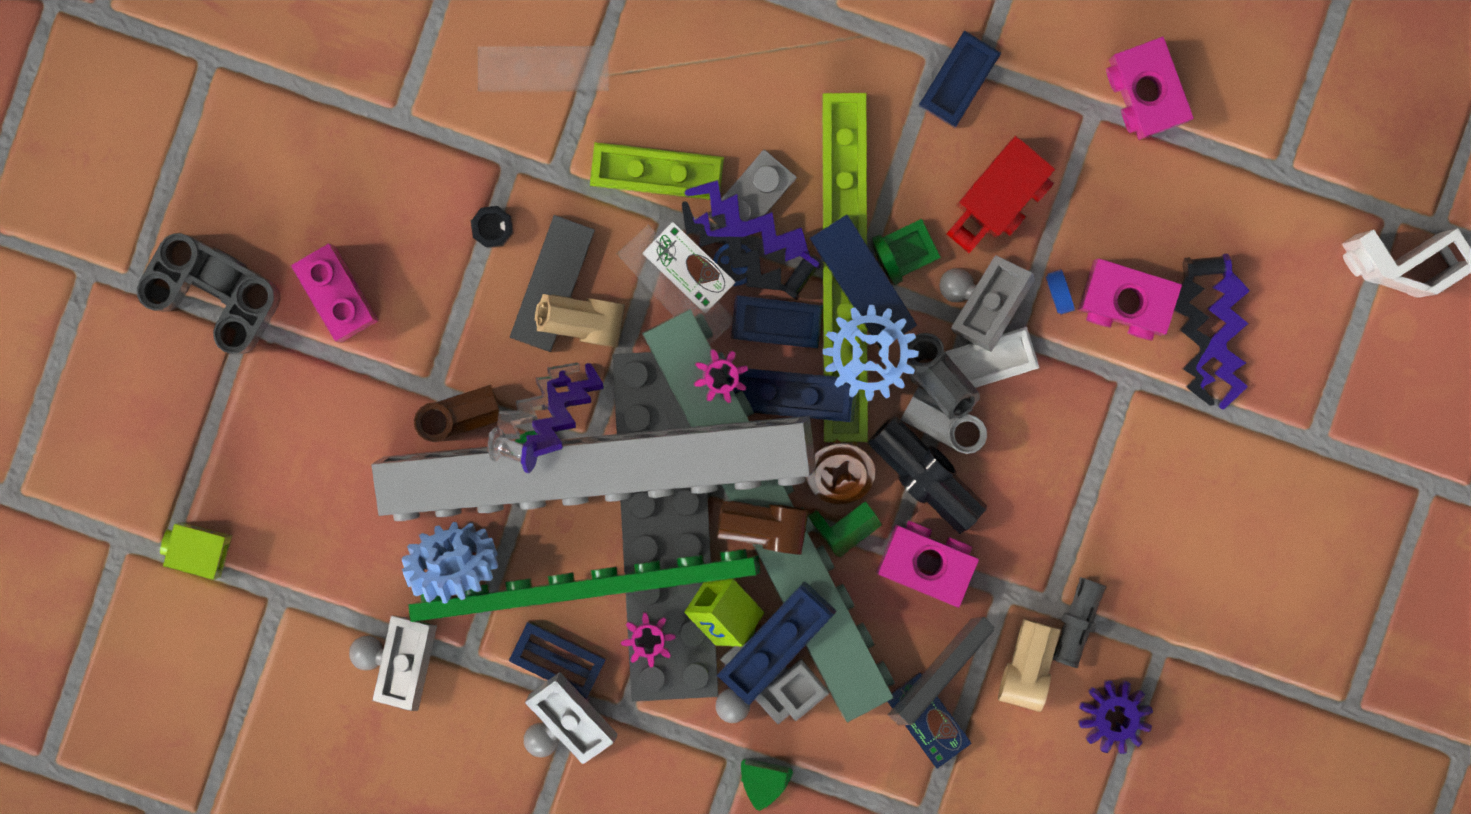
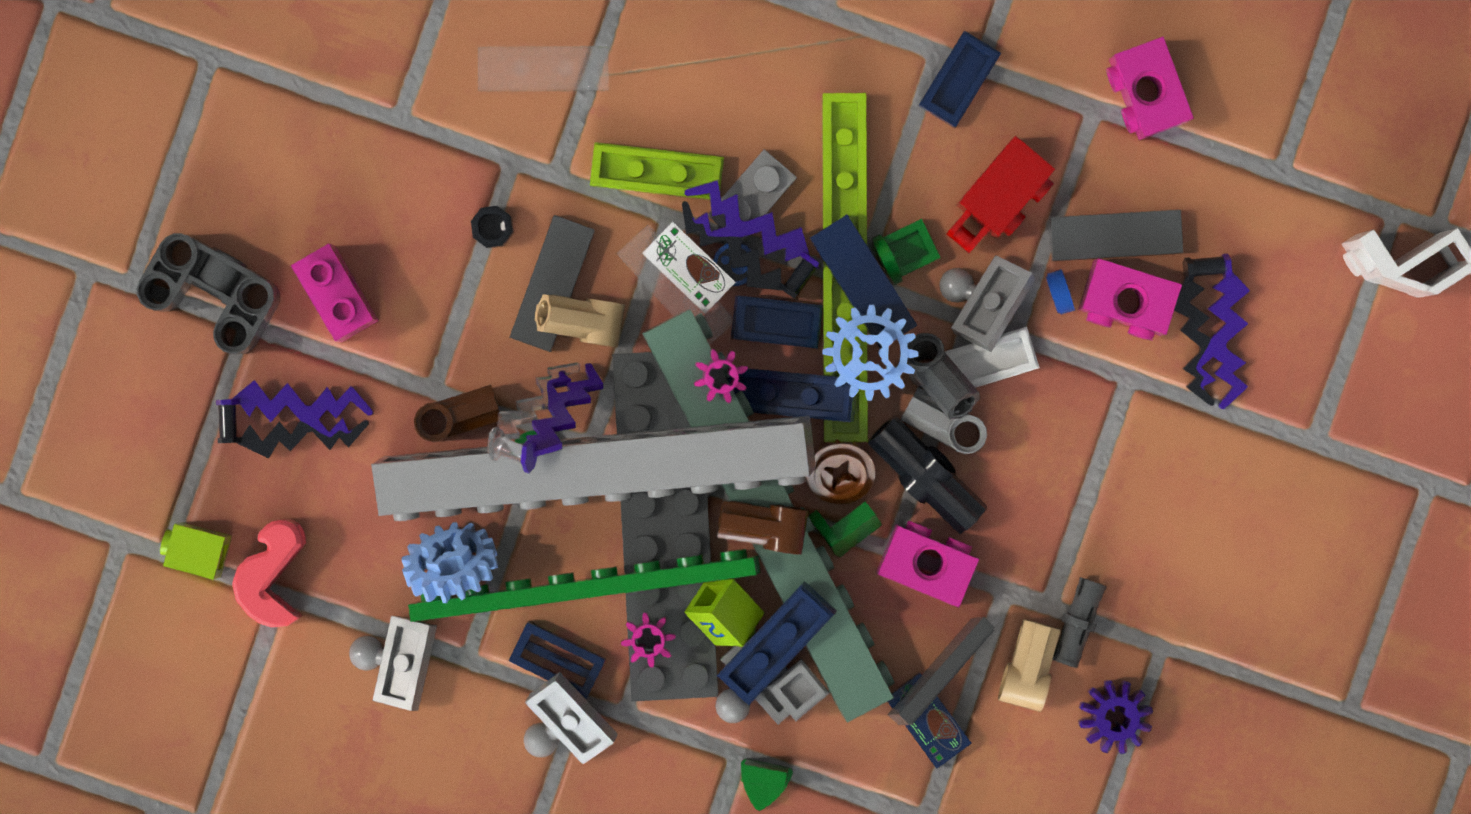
(260, 571): none -> coral animal
(308, 415): none -> piece
(1116, 235): none -> dark grey tile

